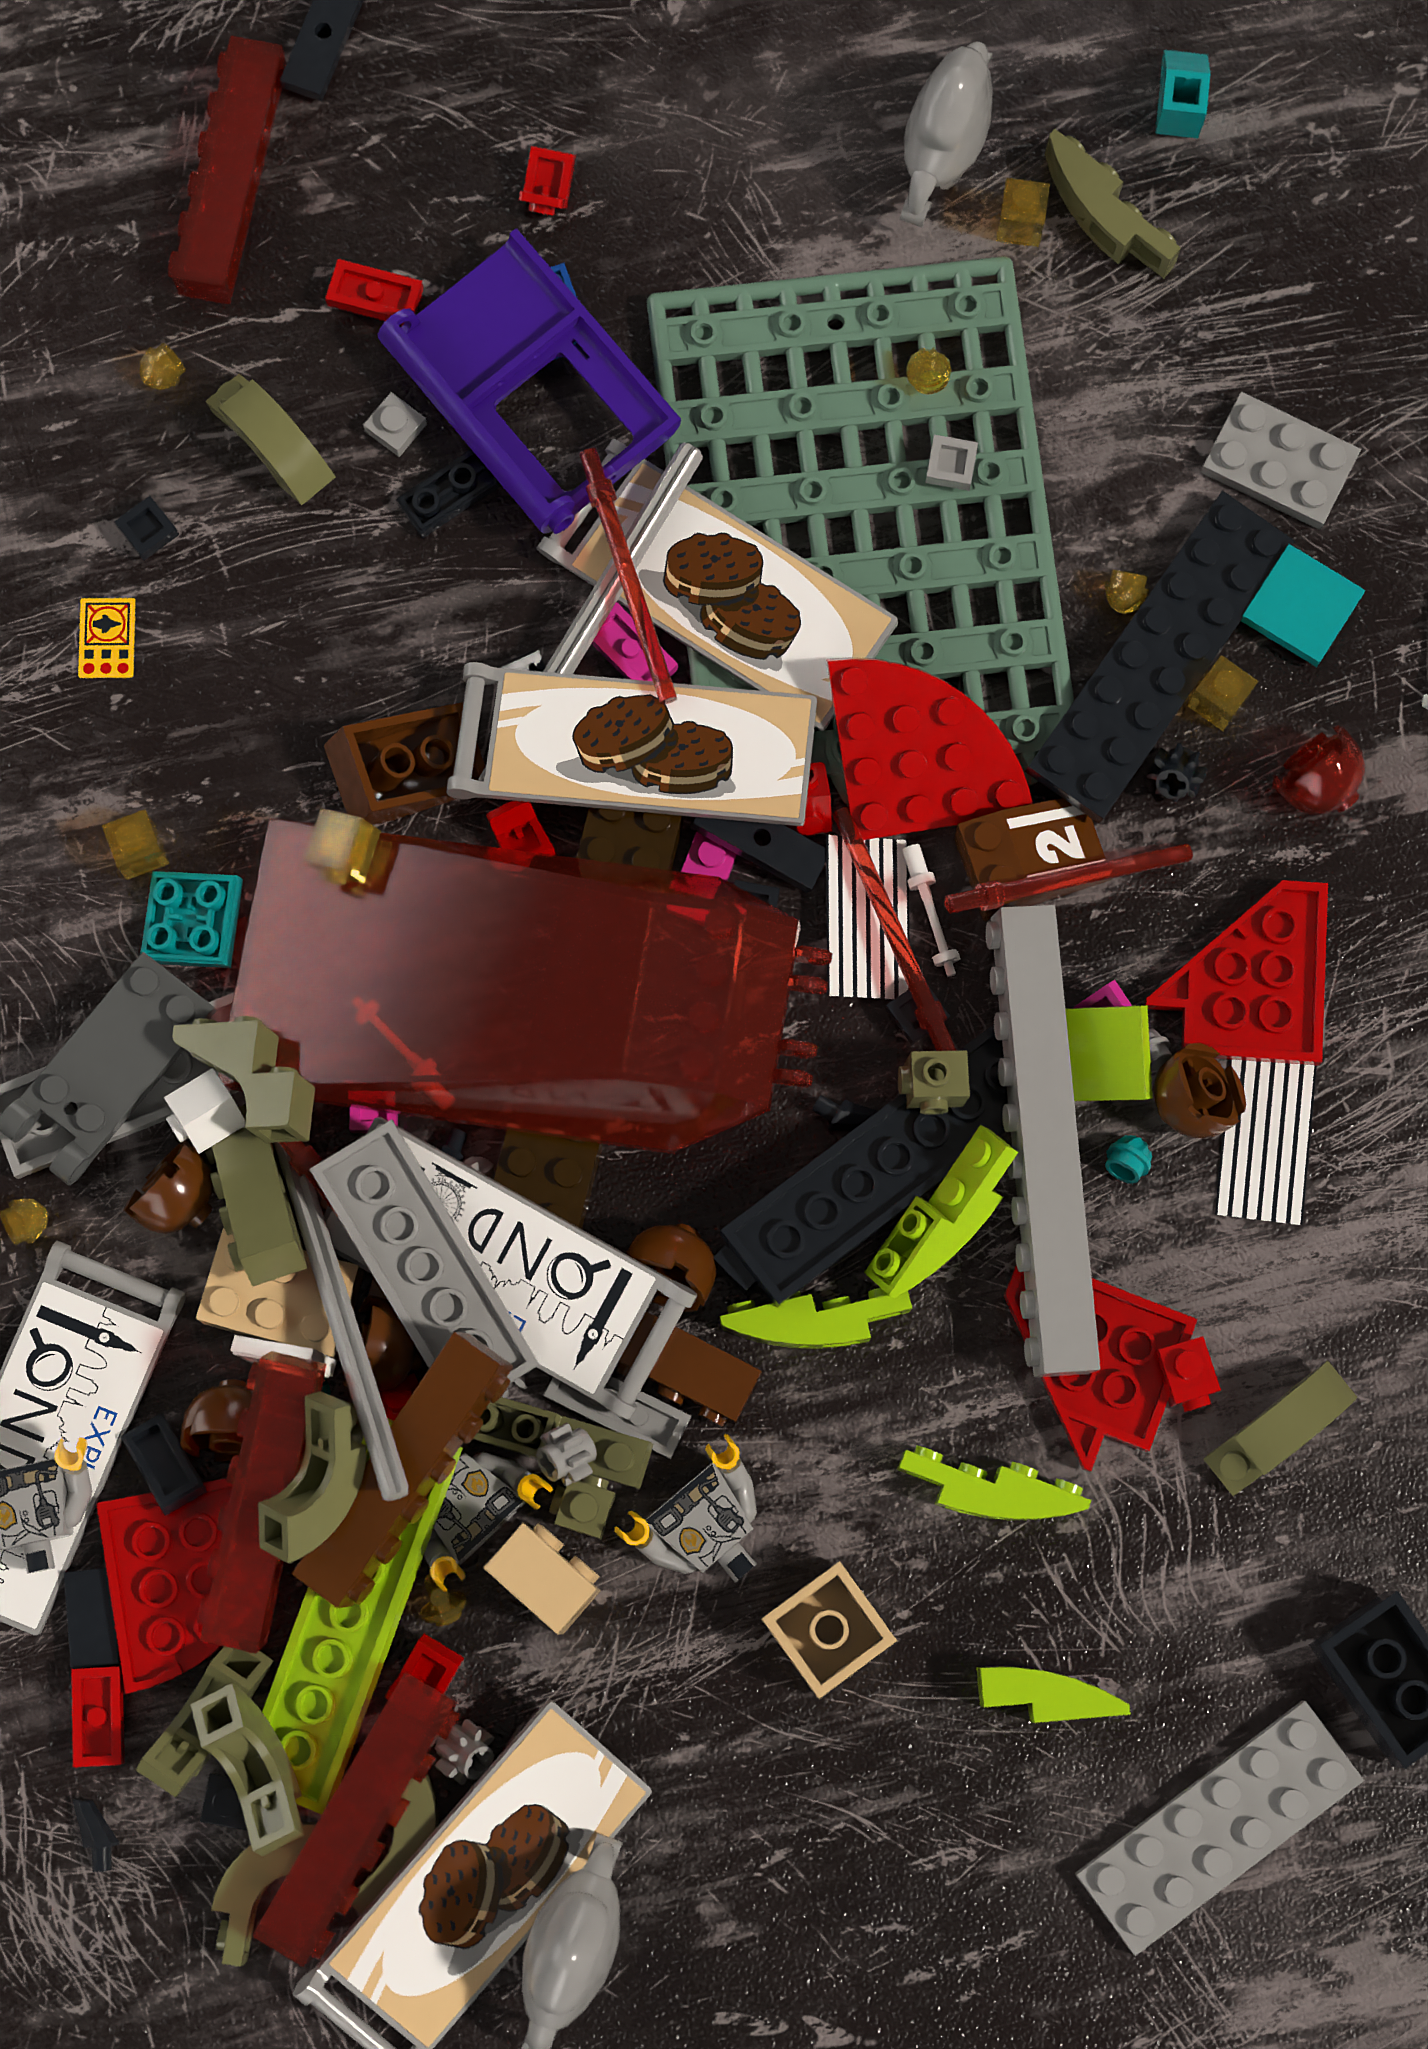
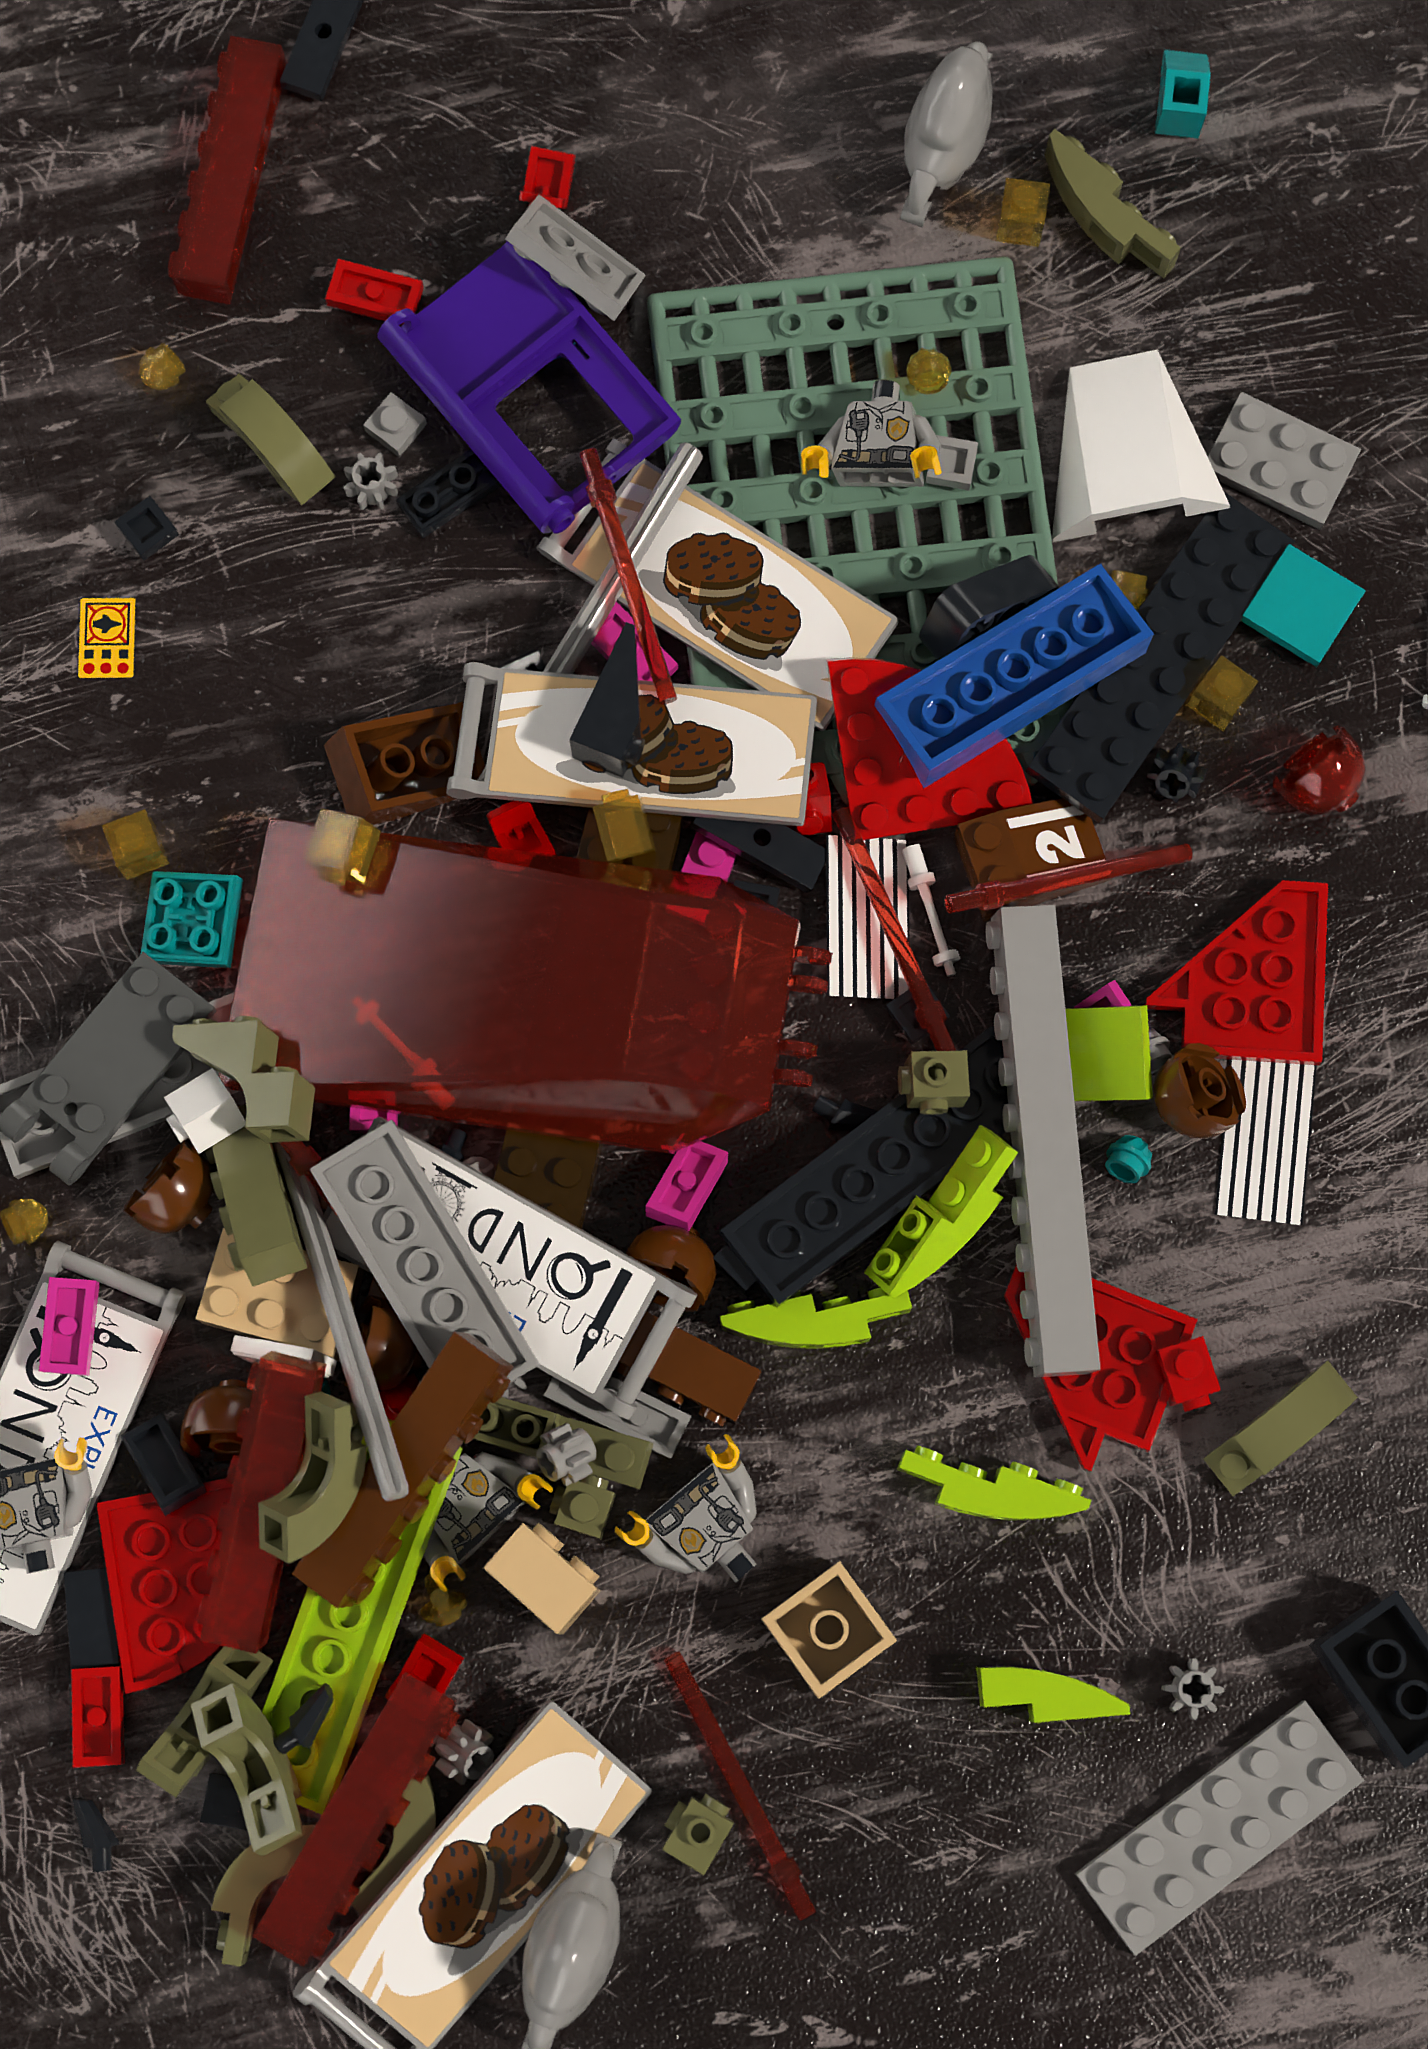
(69, 1326): none -> dark pink plate
(306, 1721): none -> black bar
(376, 491): none -> light grey gear
(575, 257): none -> light grey plate
(611, 723): none -> black slope
(623, 826): none -> clear yellow brick
(686, 1185): none -> dark pink plate
(697, 1831): none -> olive brick
(783, 1870): none -> clear red bar
(877, 443): none -> torso
(982, 603): none -> black beam
(1014, 674): none -> blue arch
(1128, 447): none -> white wedge
(1200, 1700): none -> light grey gear

